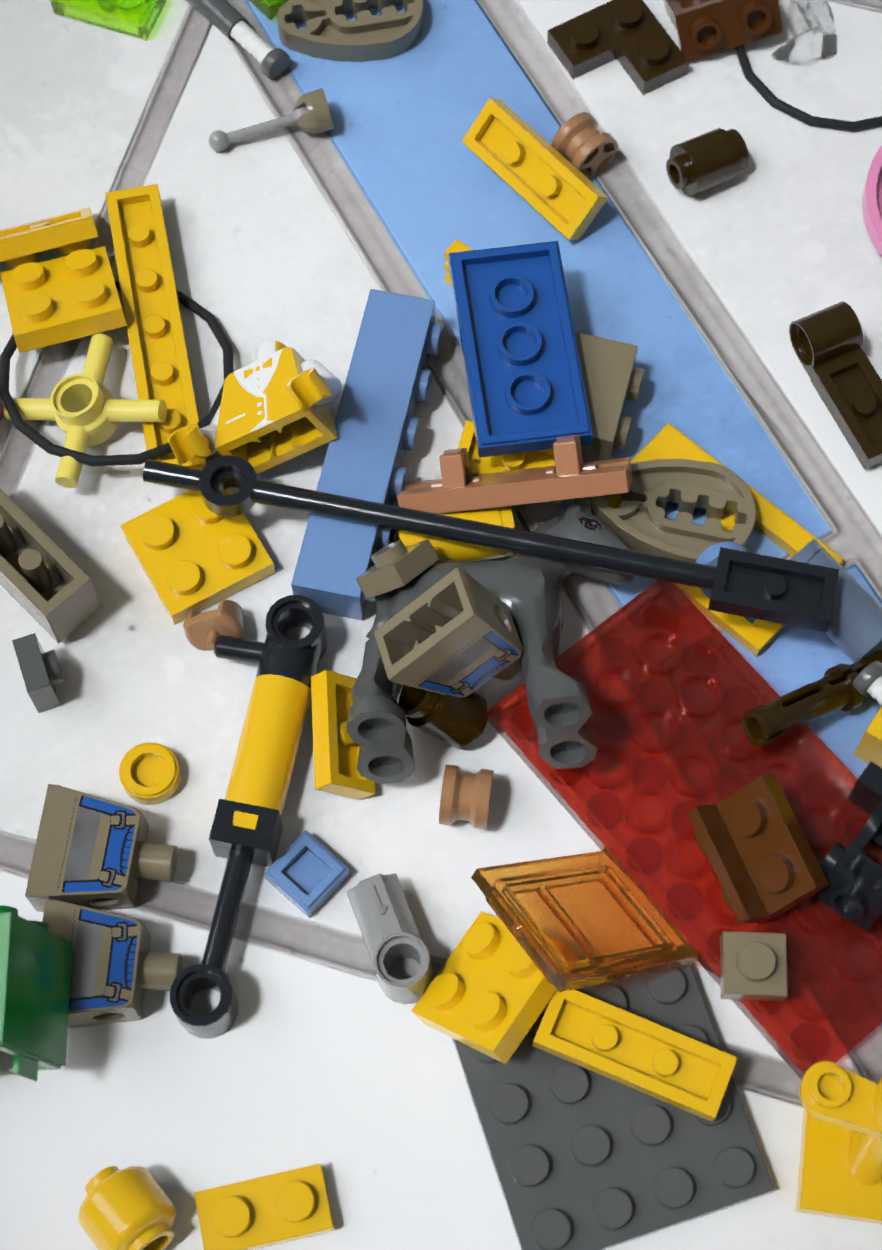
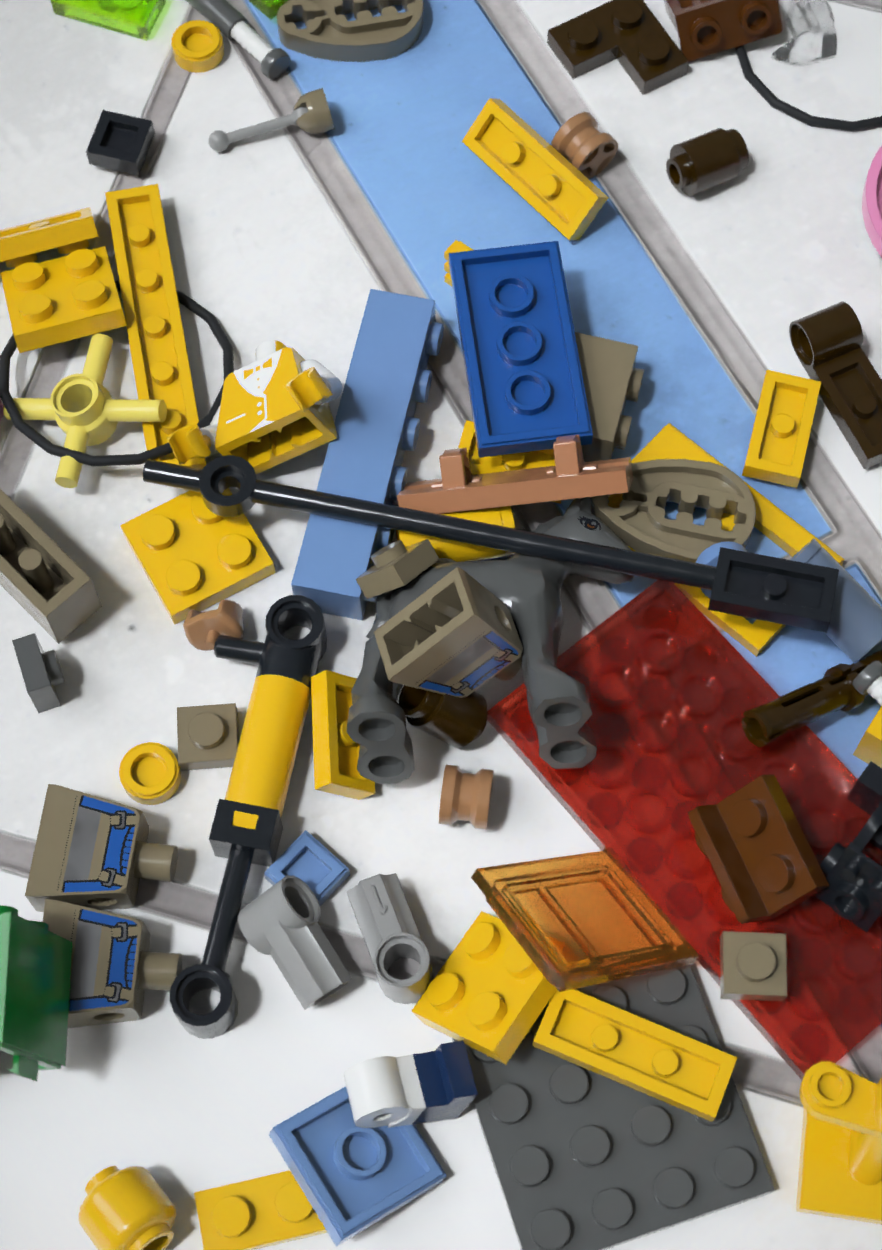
(120, 142): none -> black plate
(197, 46): none -> yellow tile
(207, 736): none -> dark tan plate
(286, 927): none -> light grey piece
(353, 1171): none -> medium blue plate
(411, 1087): none -> leg
(781, 428): none -> yellow plate

